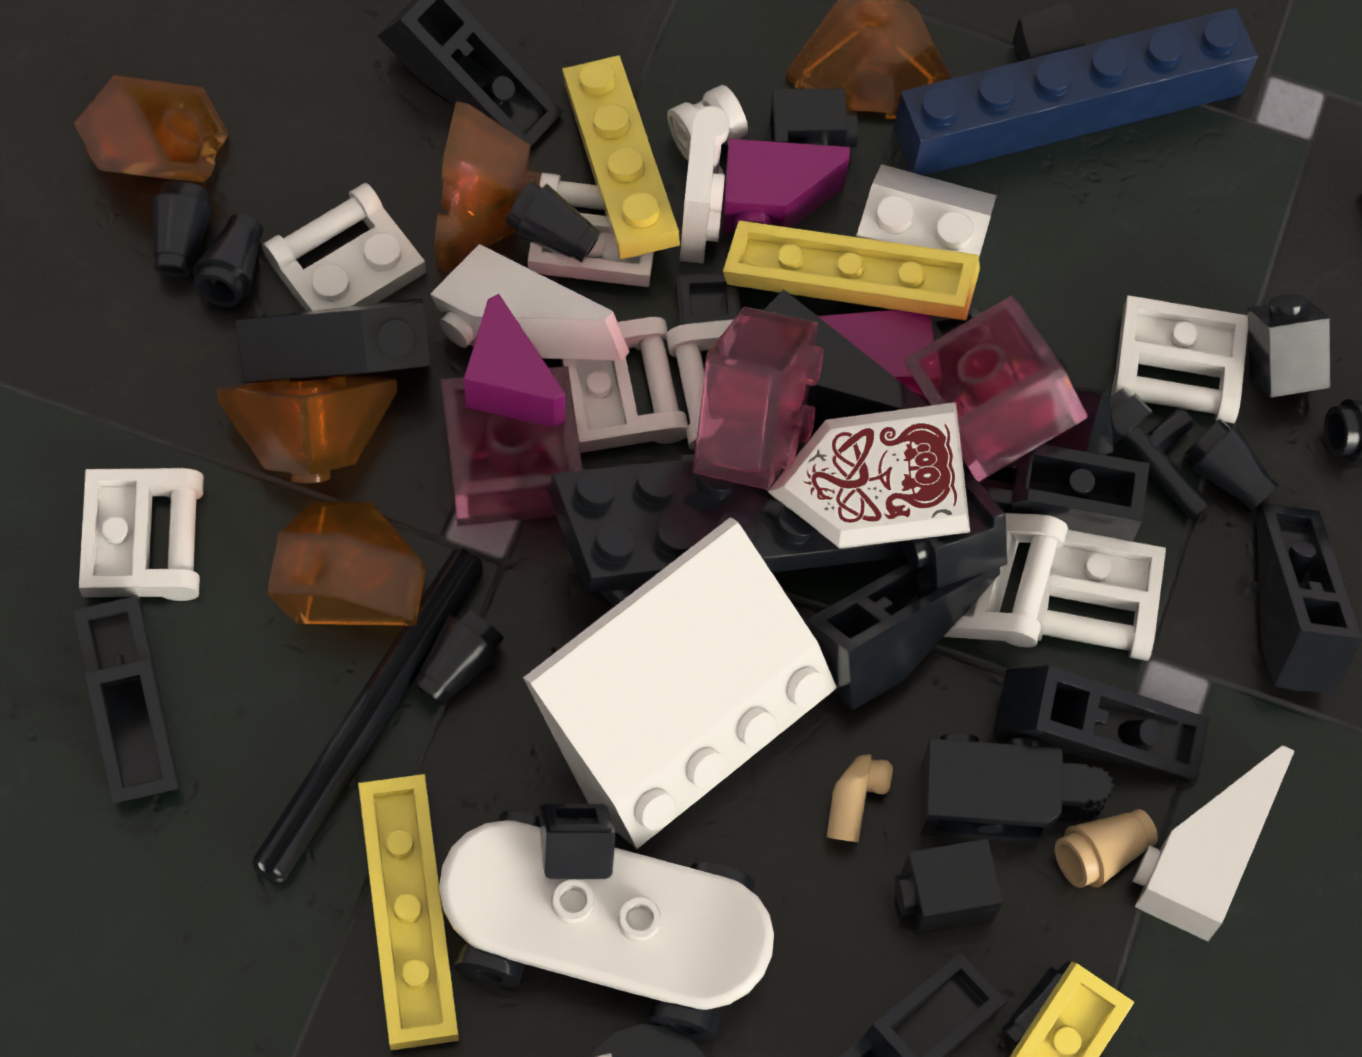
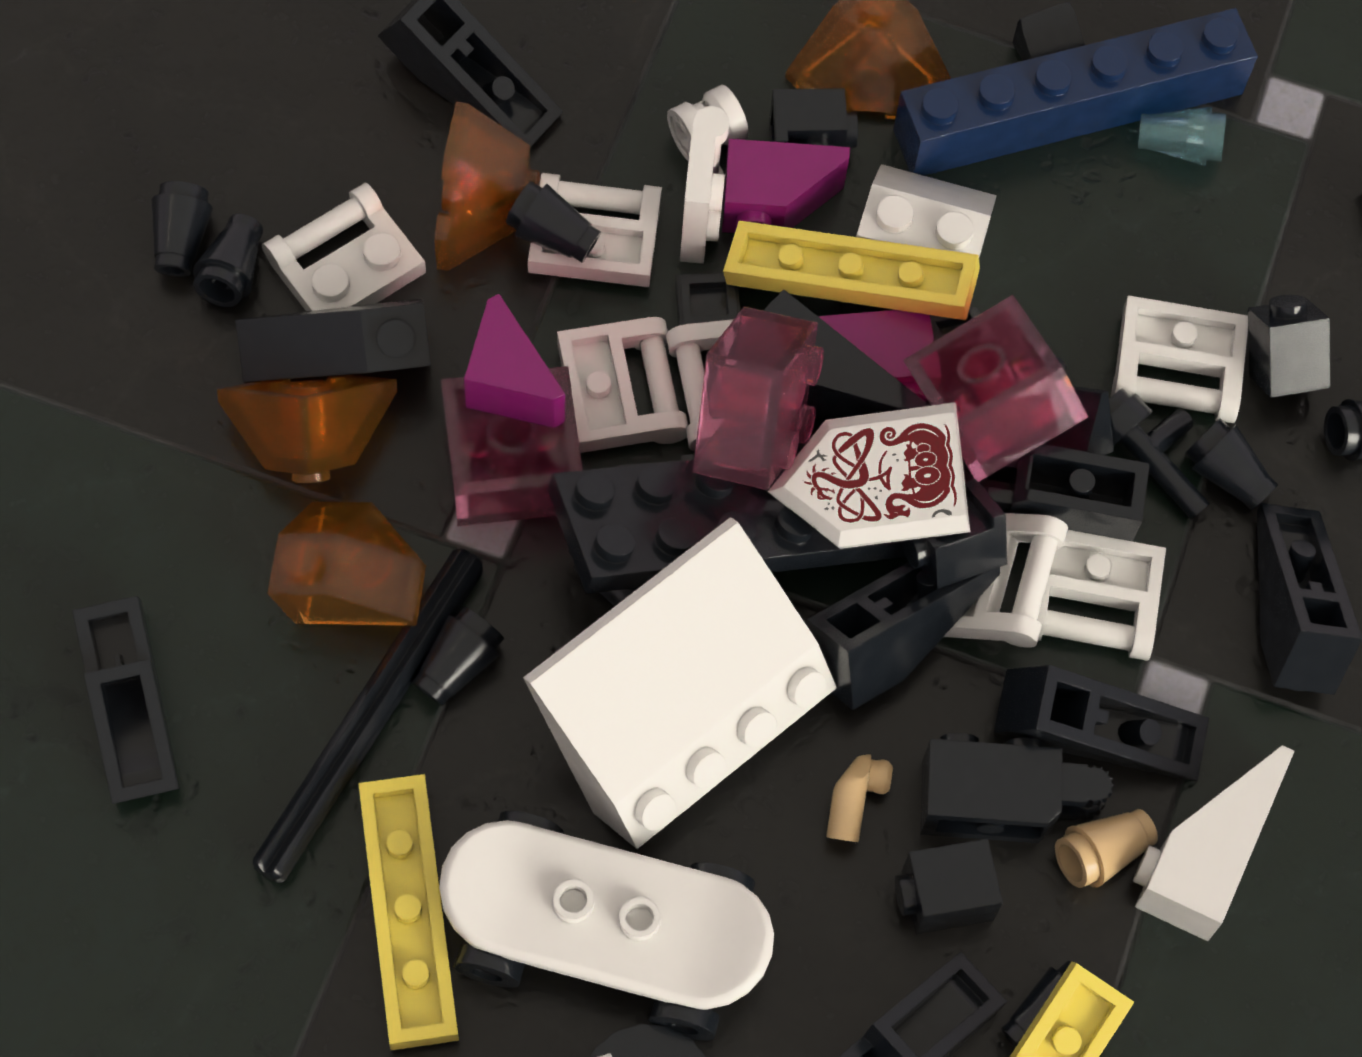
(119, 533): white plate -> none
(152, 129): clear orange slope -> none
(552, 316): white slope -> none
(576, 841): black slope -> none
(620, 157): light yellow plate -> none
(1184, 134): none -> clear light blue cone

